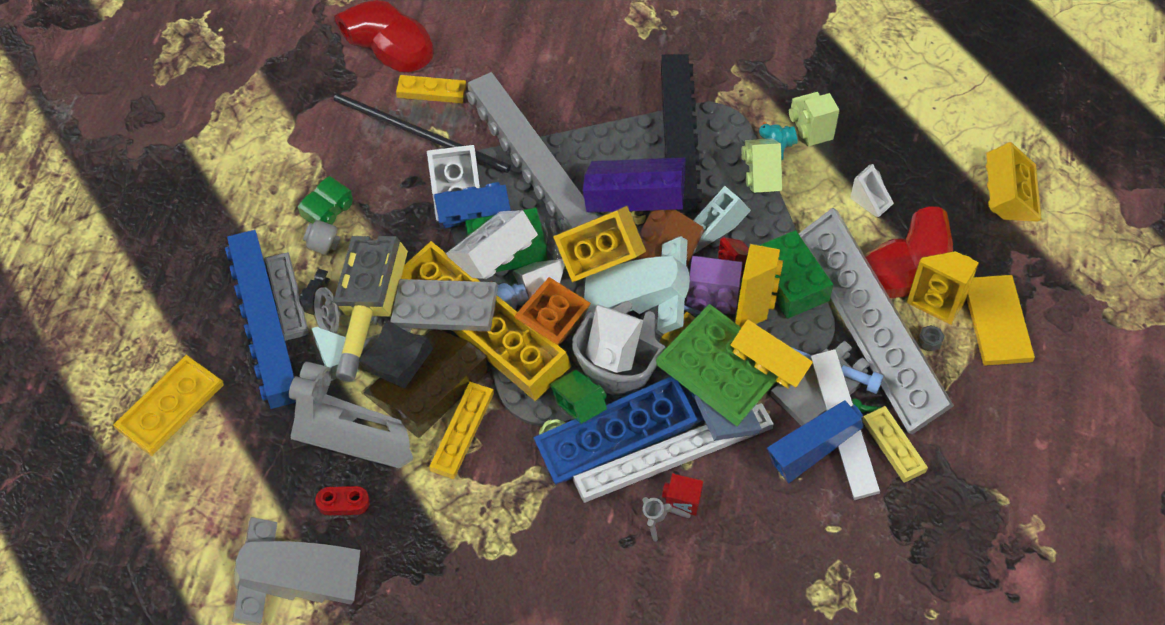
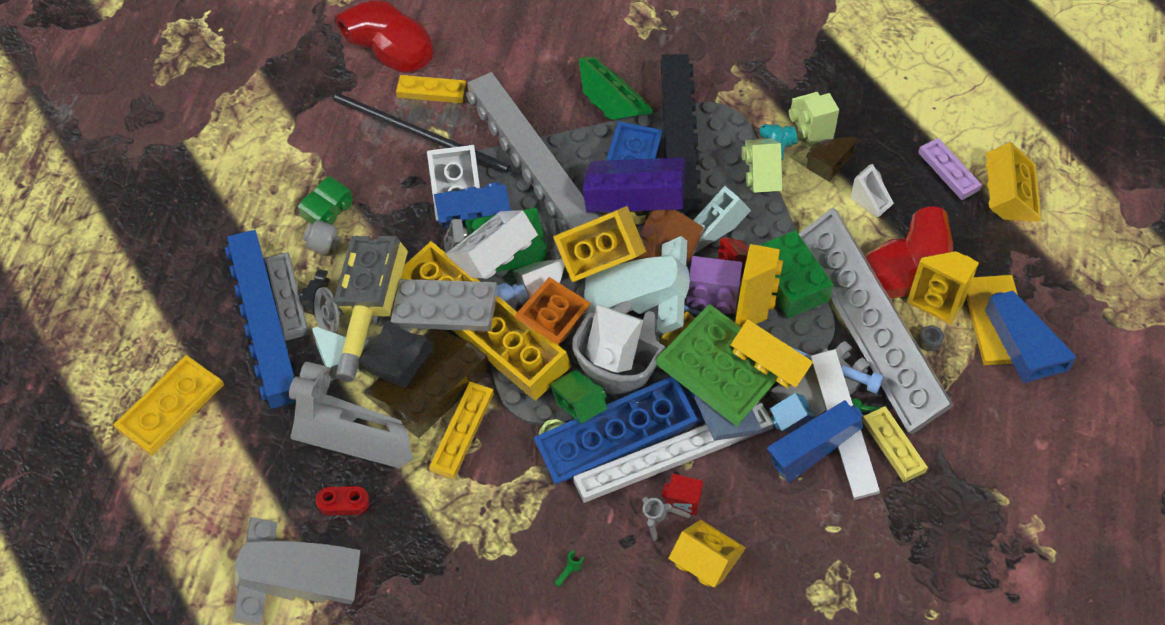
(454, 234): none -> light grey plate
(571, 566): none -> green hand
(610, 91): none -> green wedge
(634, 142): none -> blue plate
(706, 553): none -> yellow slope
(791, 413): none -> dark azure brick
(830, 156): none -> dark brown slope
(950, 168): none -> lavender plate
(1027, 339): none -> blue slope

